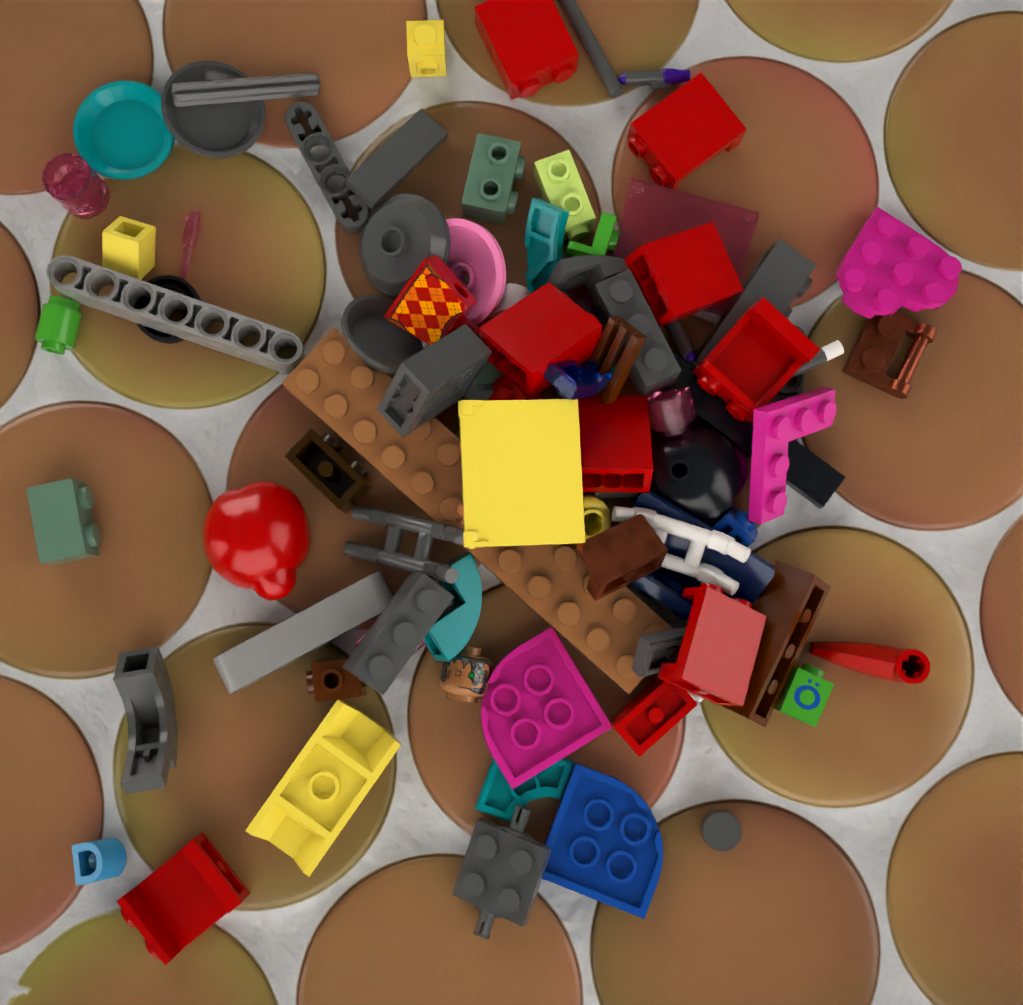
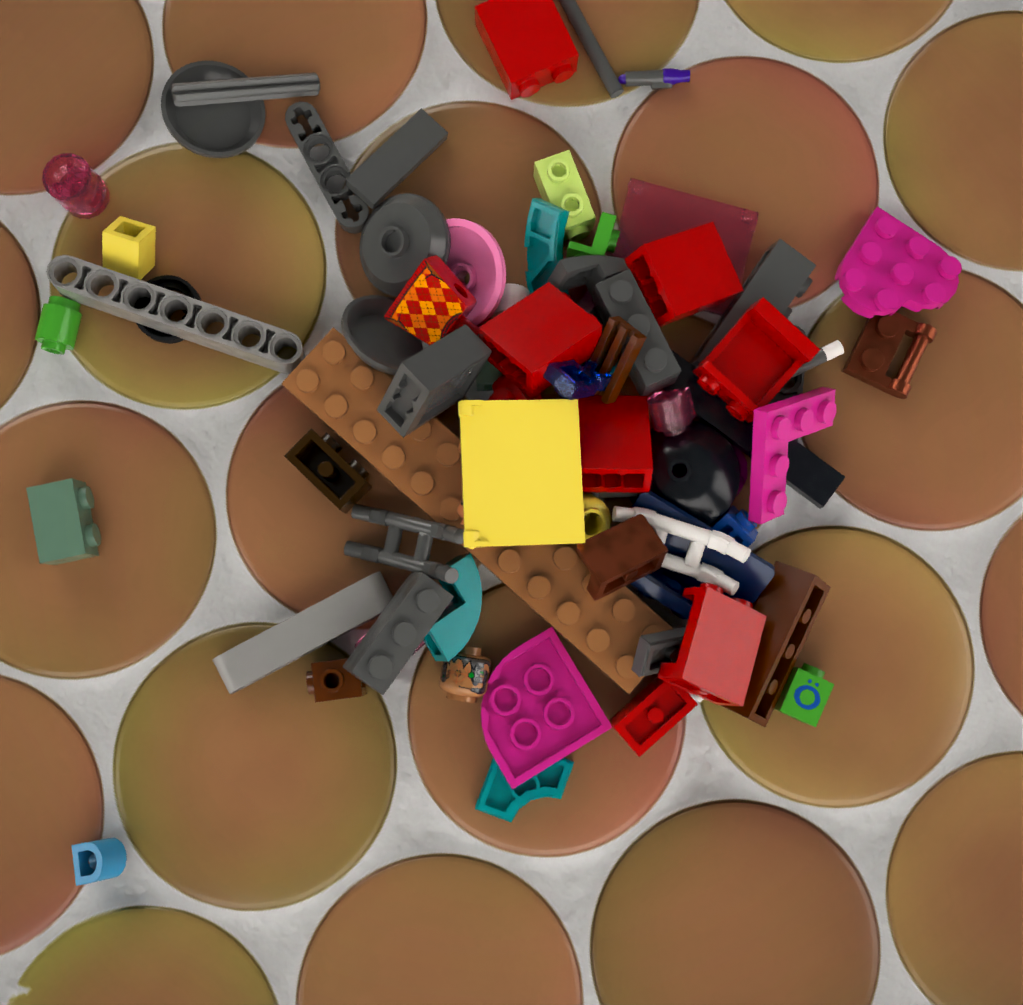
(122, 130): teal piece -> none
(150, 719): dark grey arch -> none
(182, 898): red panel -> none
(189, 240): clear pink piece -> none
(257, 538): red piece -> none
(325, 785): light yellow piece -> none
(426, 48): light yellow brick -> none
(491, 179): sand green brick -> none
(502, 871): dark grey plate -> none
(605, 842): blue plate -> none
(682, 340): dark grey piece -> none
(684, 132): red panel -> none
(721, 830): dark grey tile -> none
(875, 660): red piece -> none

